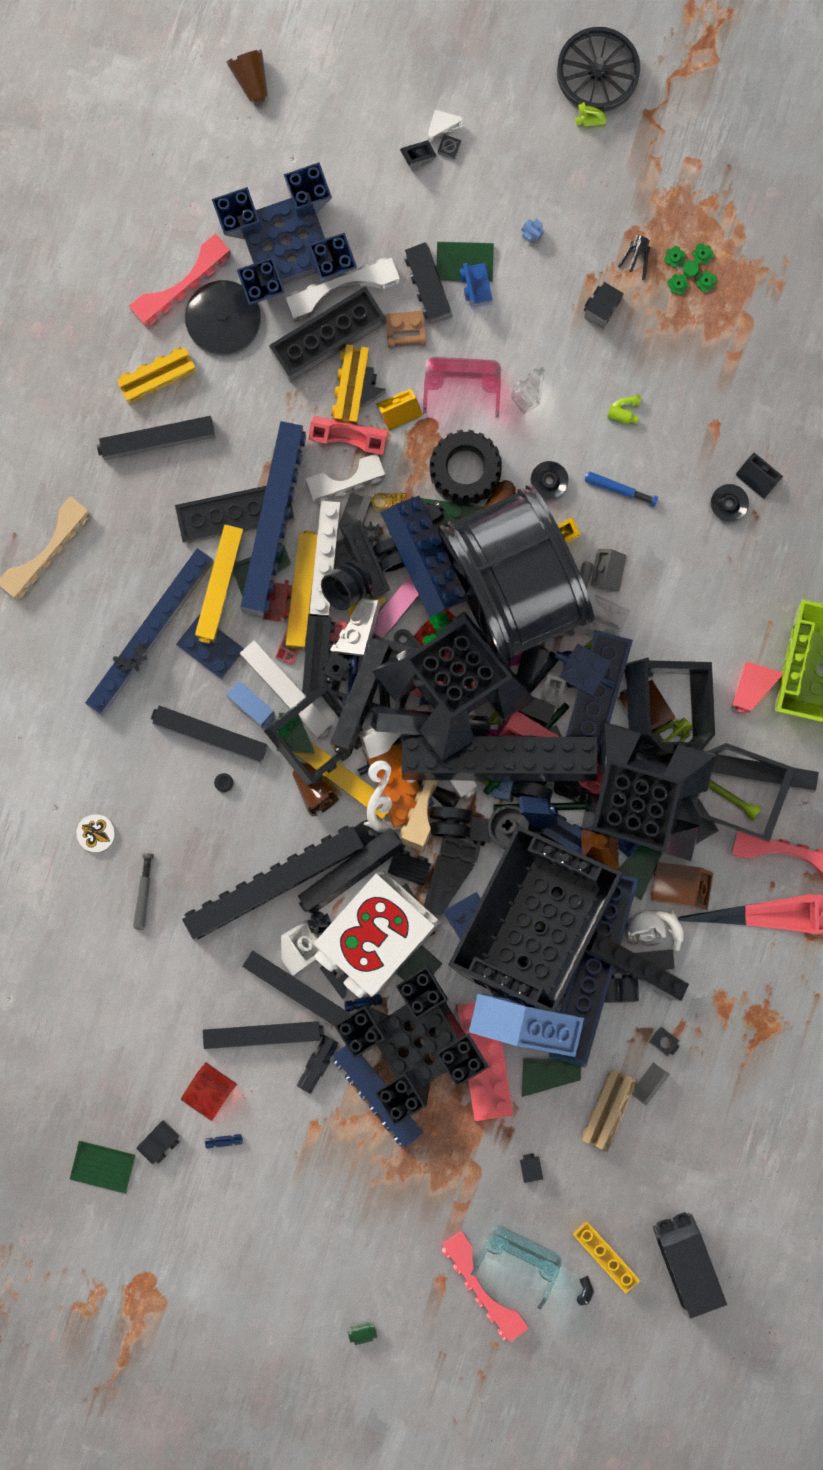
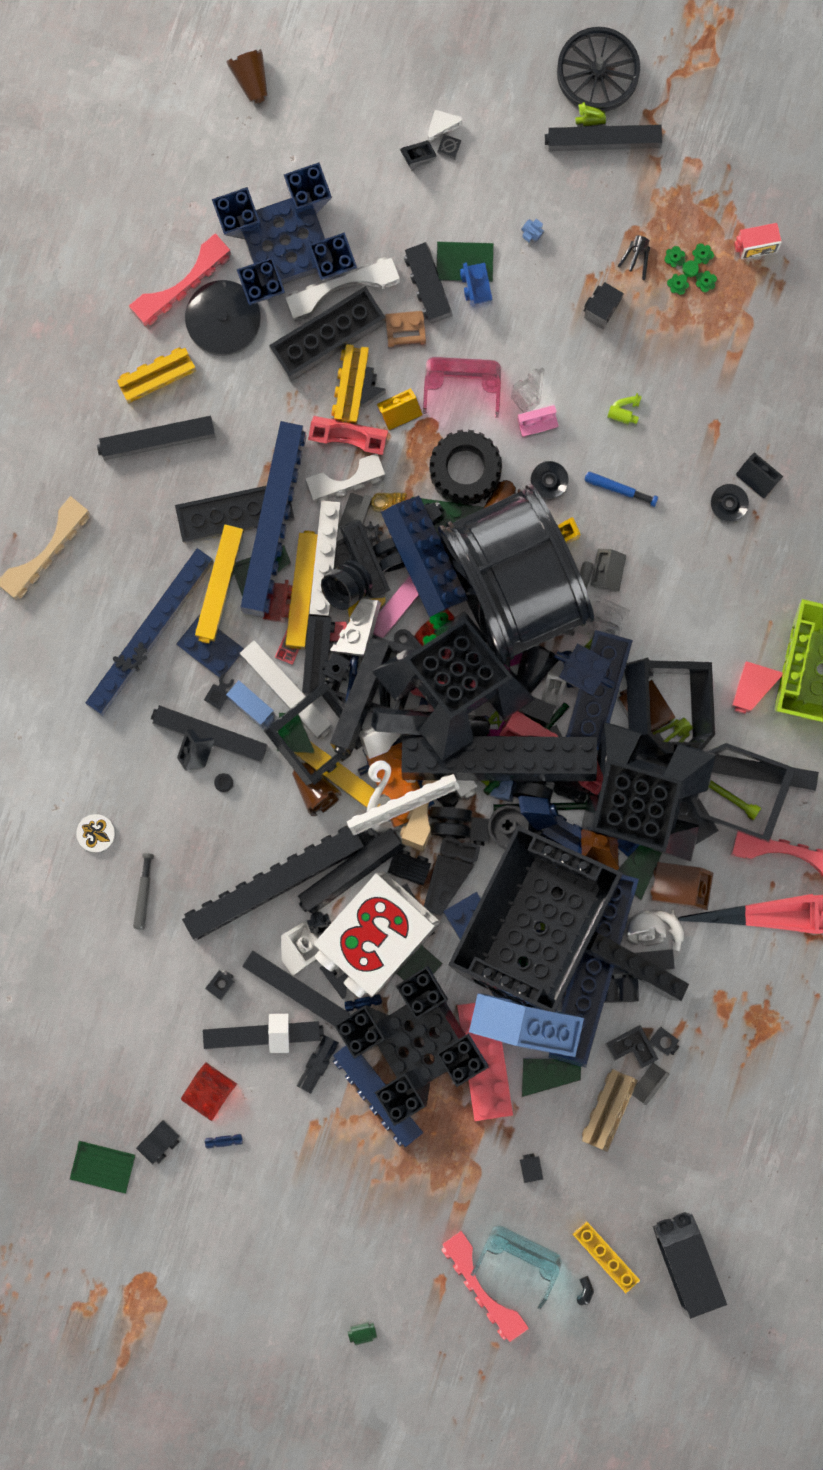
(194, 751): none -> black panel
(213, 986): none -> black brick
(217, 694): none -> black plate
(278, 1033): none -> white slope
(404, 804): none -> white plate
(537, 421): none -> bright pink bracket
(604, 137): none -> black brick
(635, 1042): none -> black brick
(758, 241): none -> coral piece

